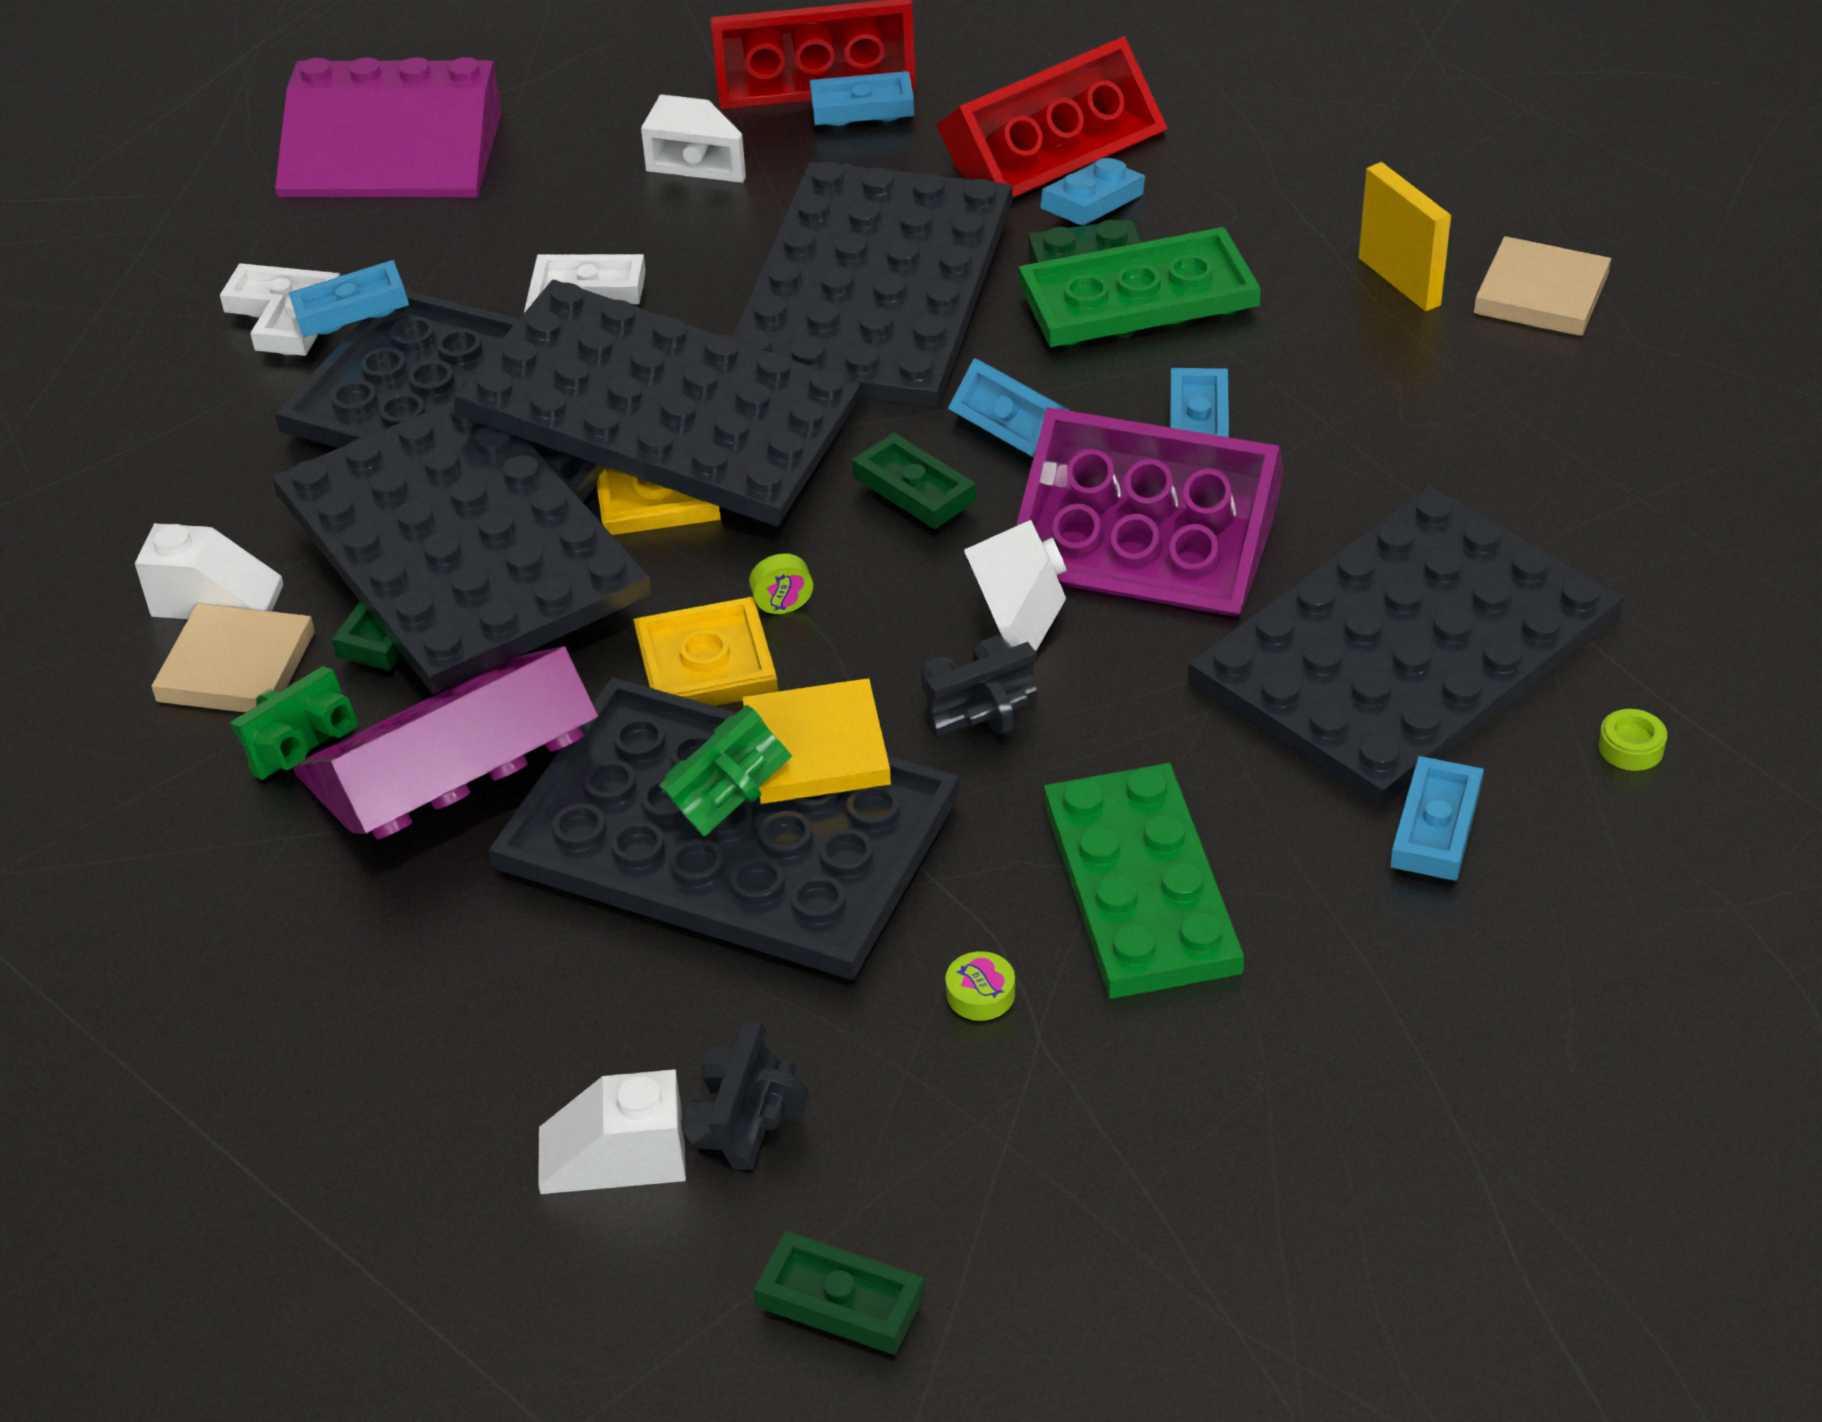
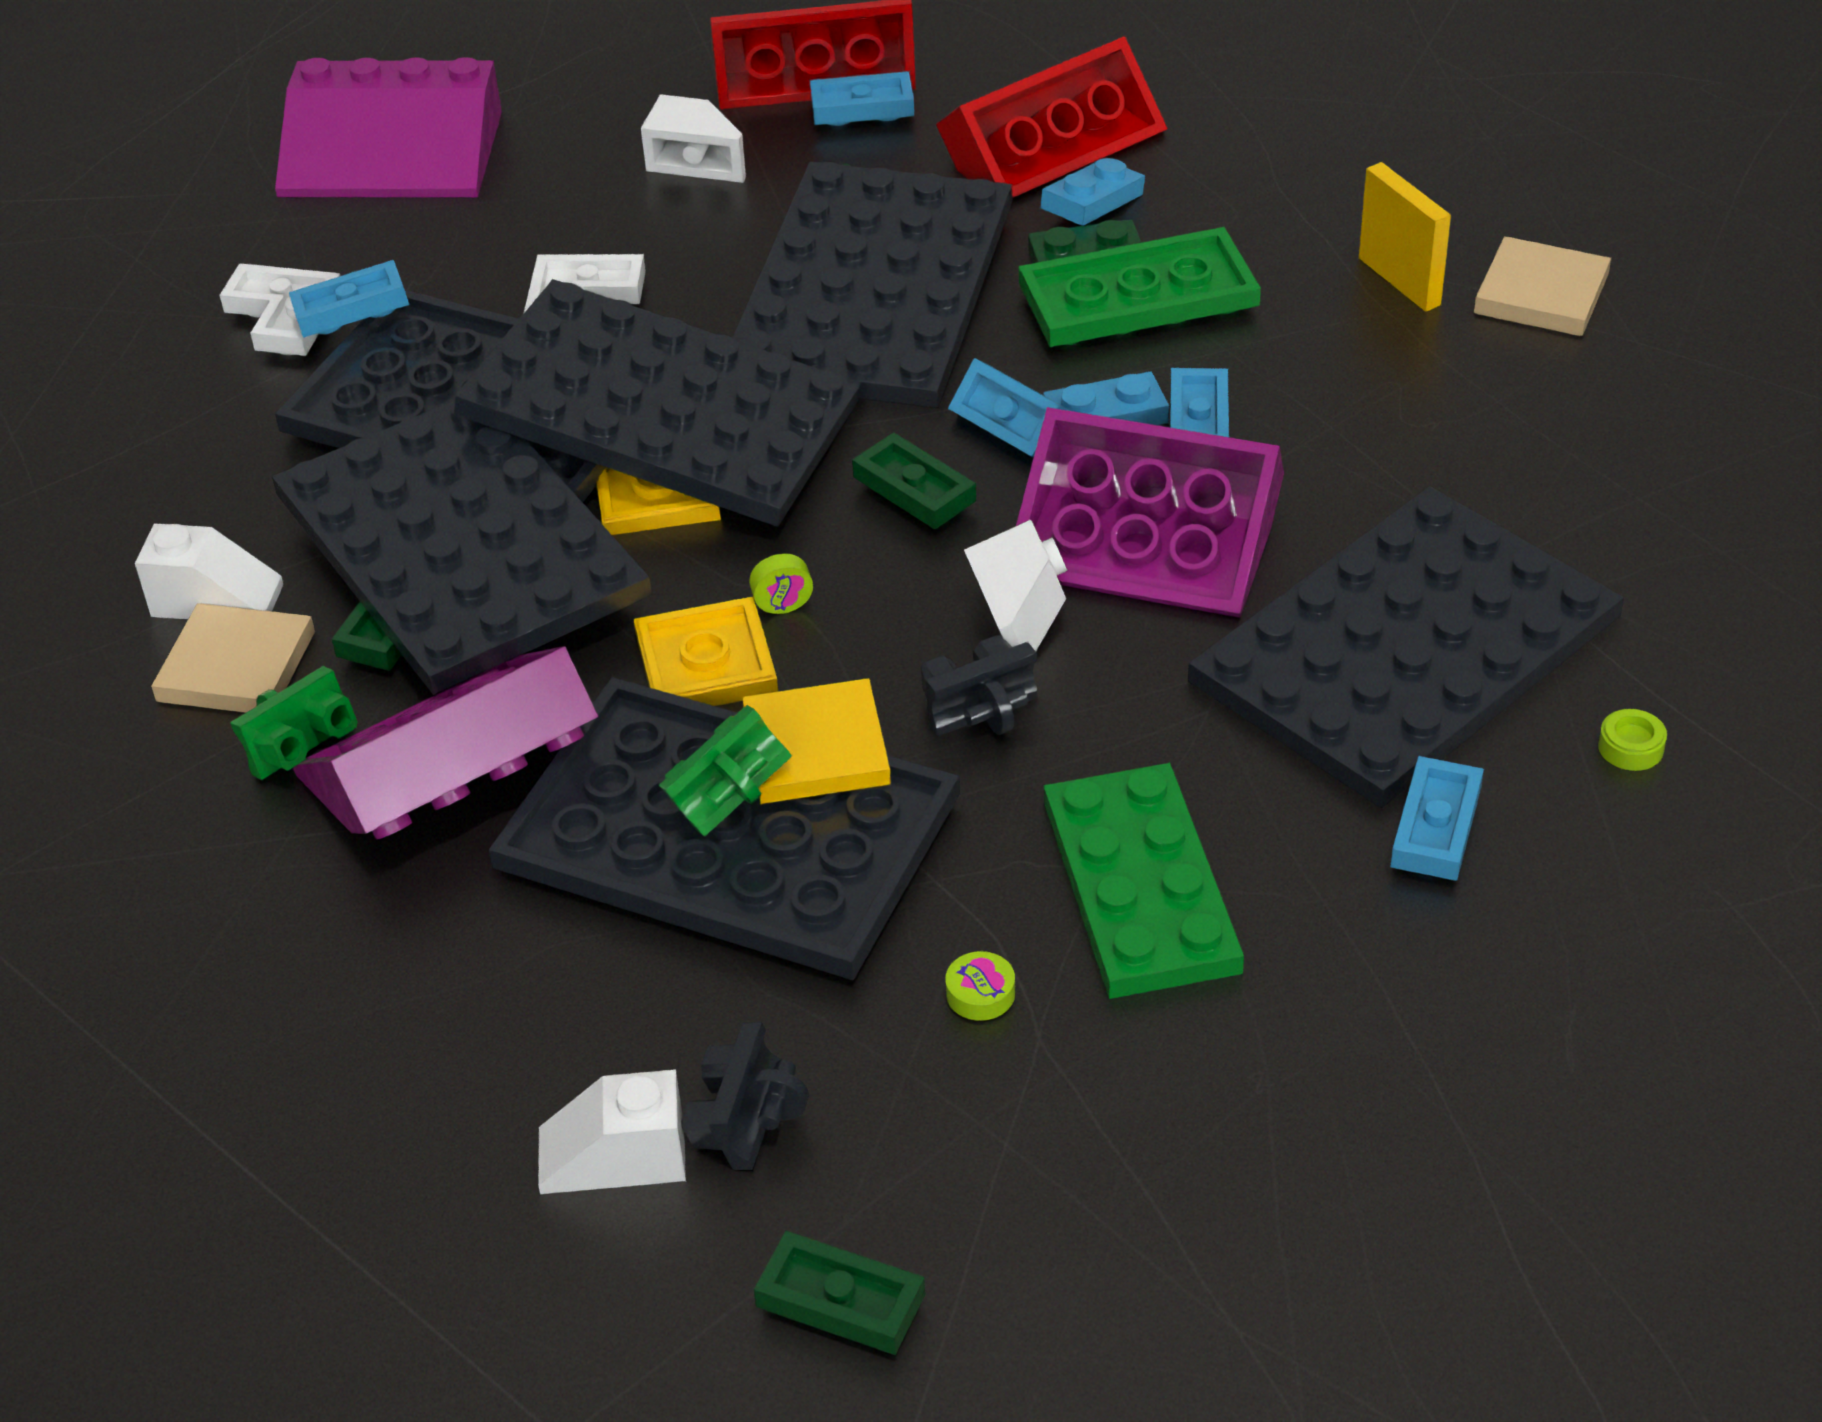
(1125, 398): none -> dark azure plate

